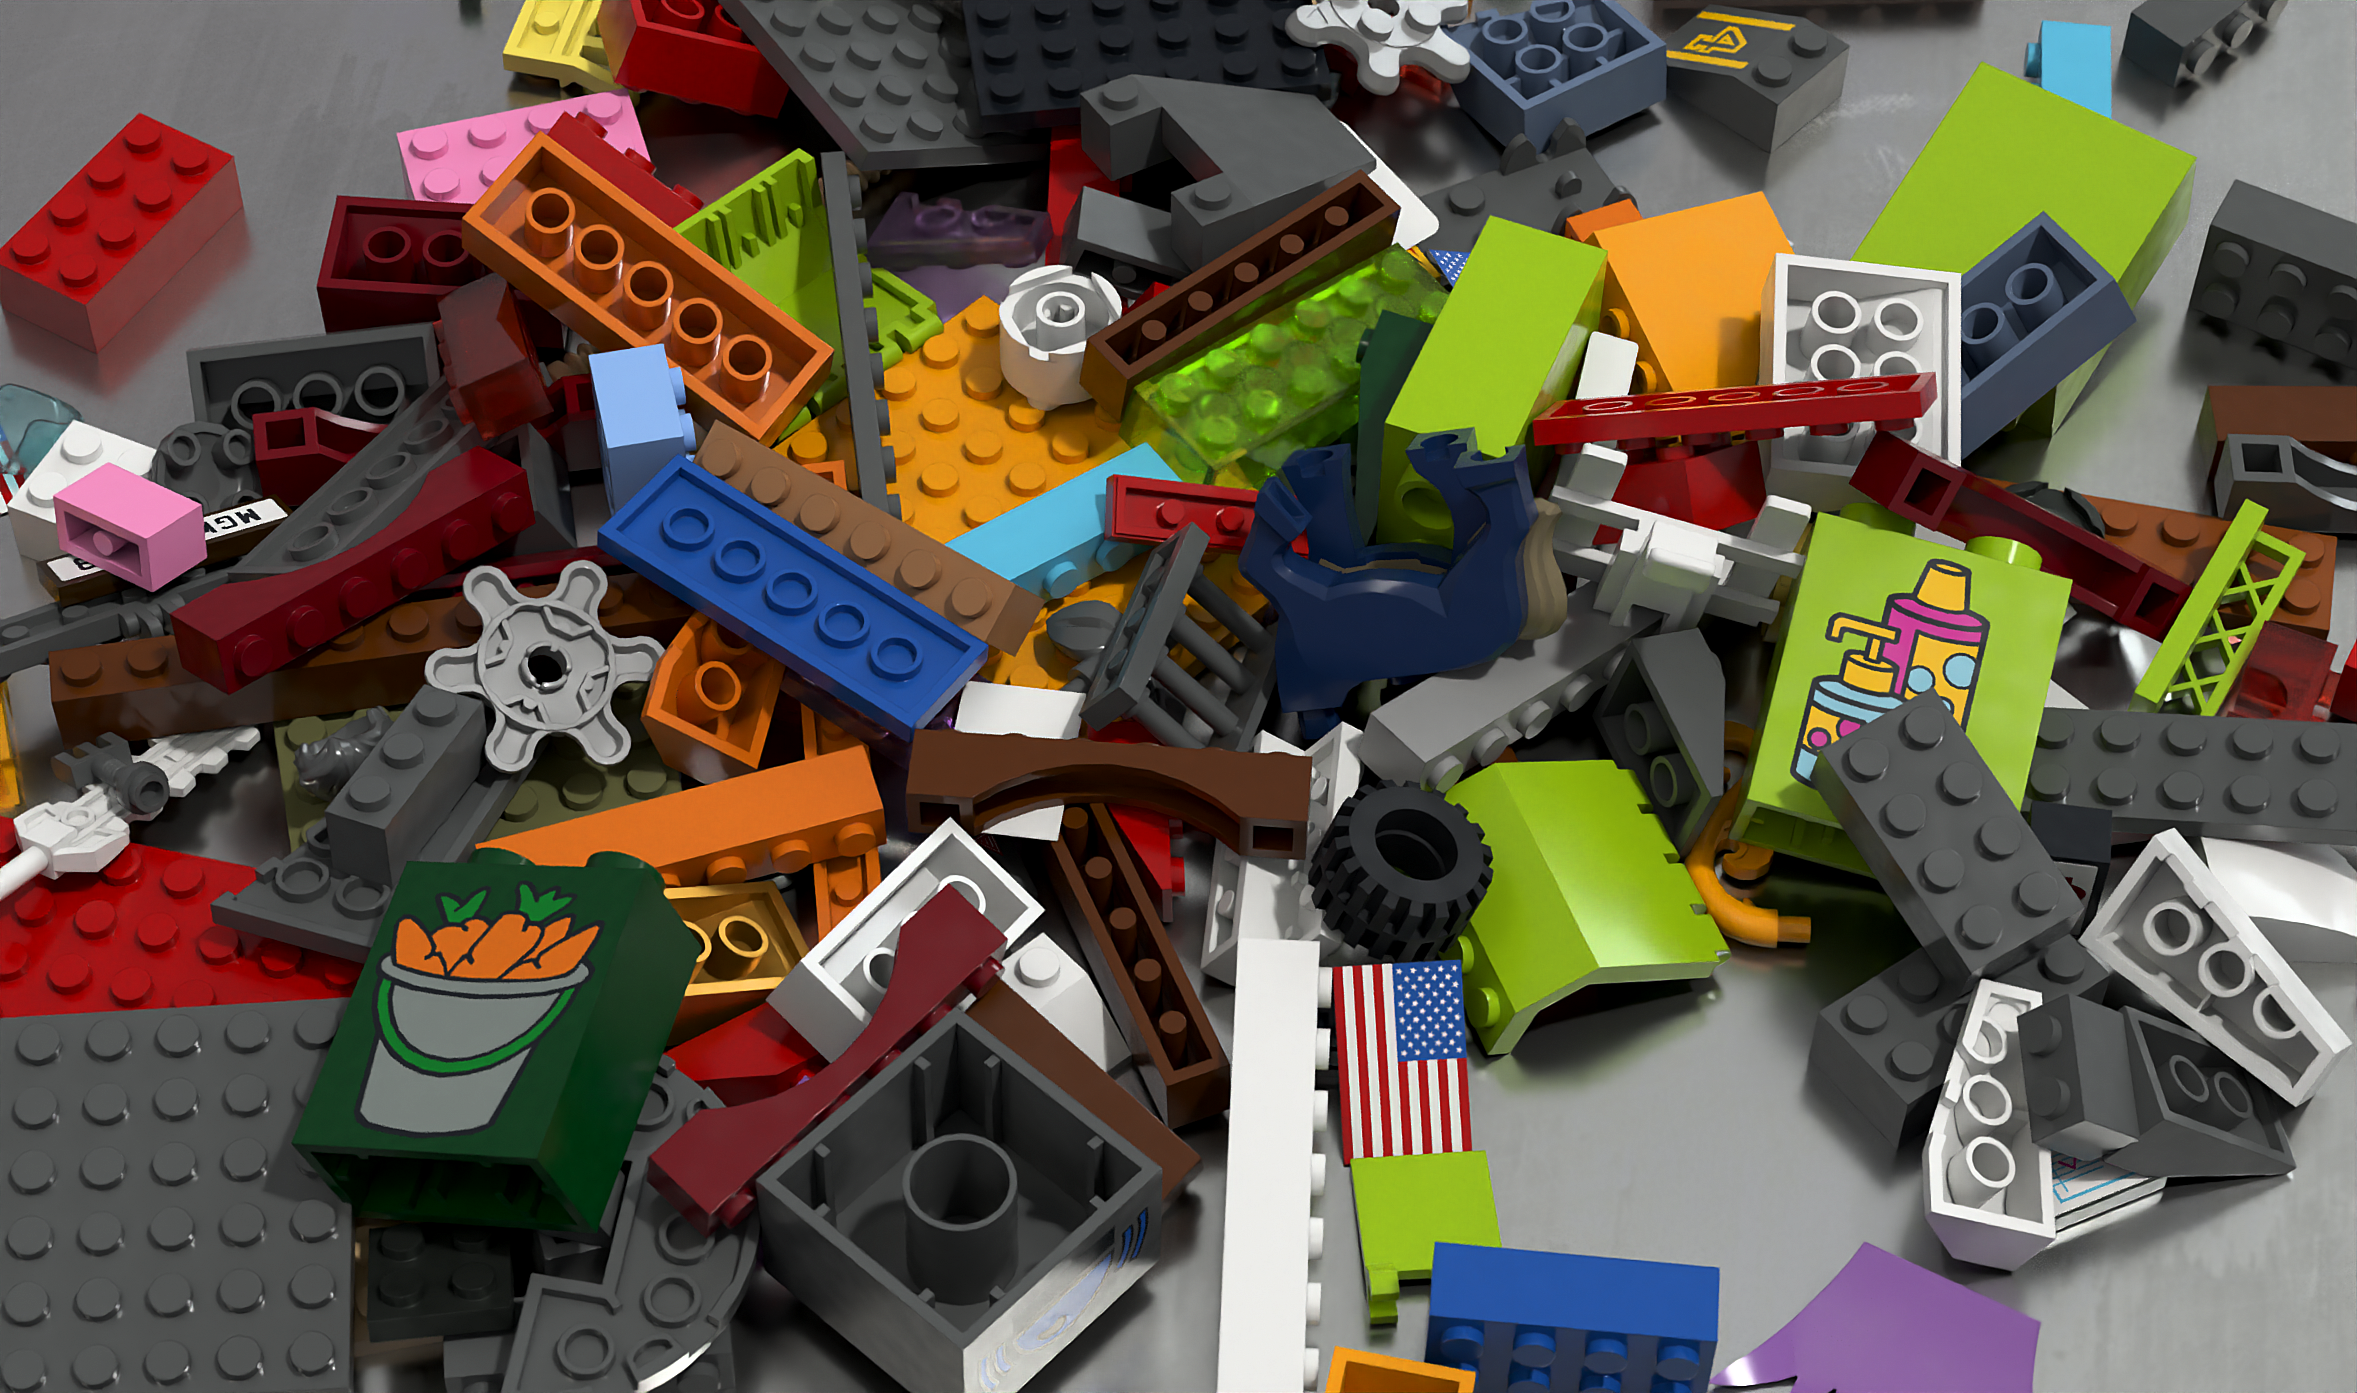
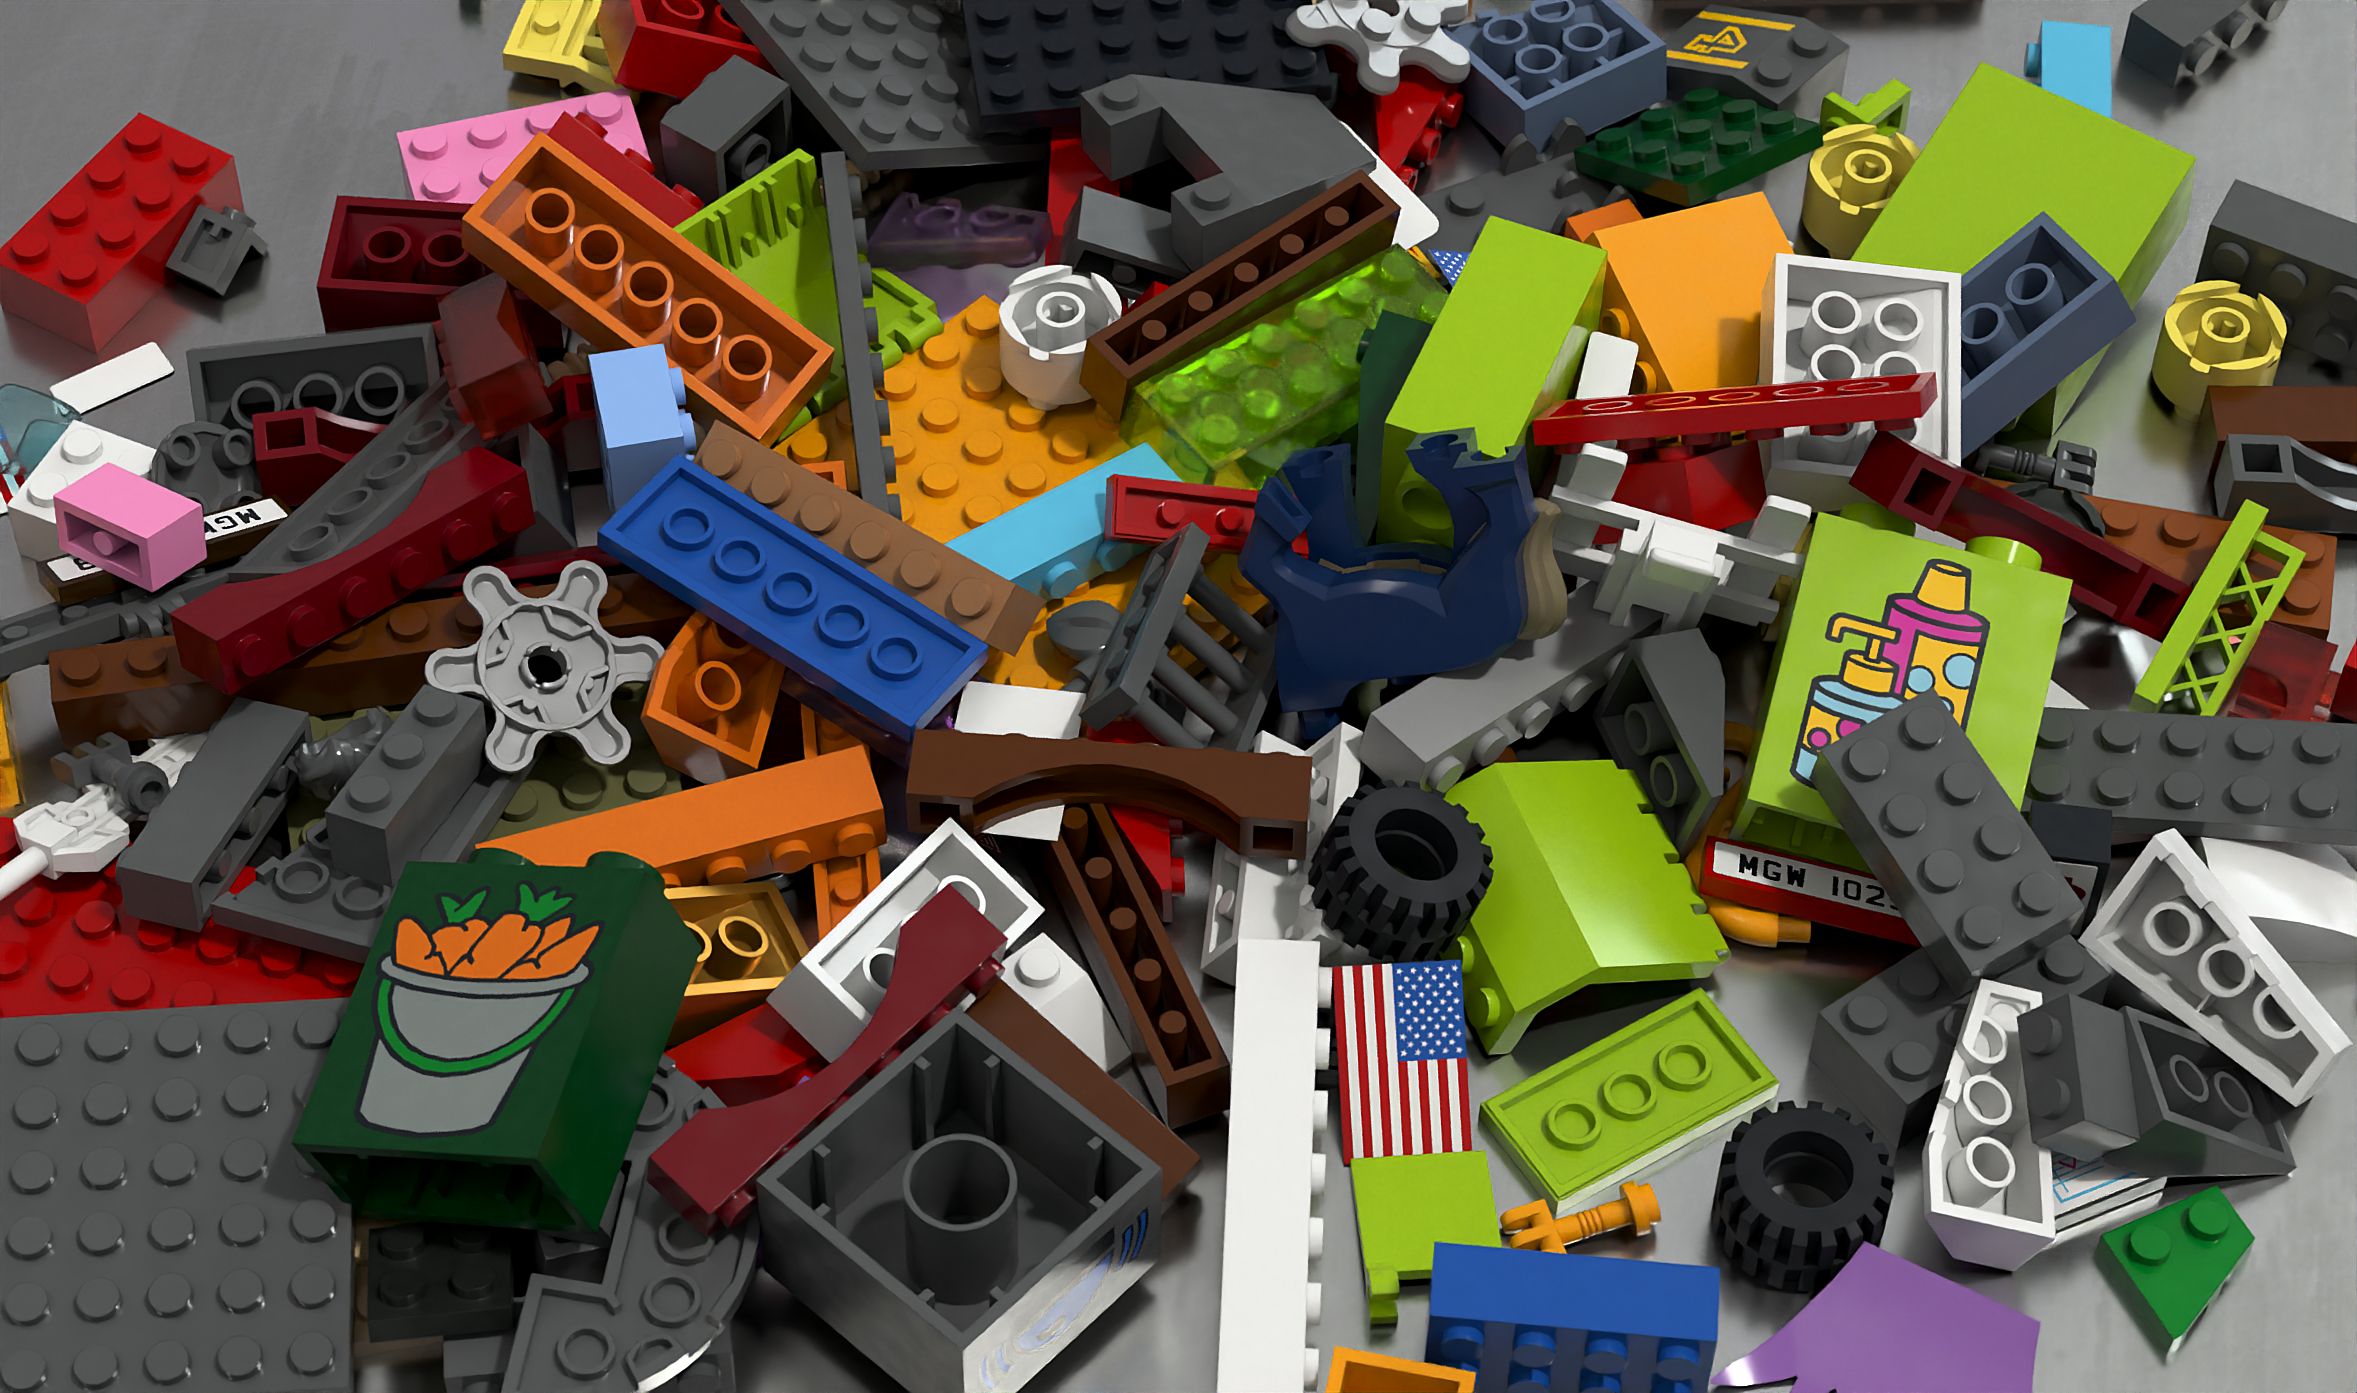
(113, 378): none -> white sticker
(214, 247): none -> dark grey bracket
(214, 815): none -> dark grey brick
(727, 130): none -> dark grey brick
(1411, 121): none -> red slope
(1539, 1232): none -> light orange hinge
(1628, 1100): none -> lime tile
(1698, 147): none -> dark green plate
(1800, 889): none -> tile
(1809, 1150): none -> black tyre
(1852, 184): none -> light yellow brick
(1884, 109): none -> lime bracket
(2068, 467): none -> dark grey hinge
(2177, 1260): none -> green wing
(2216, 340): none -> light yellow brick

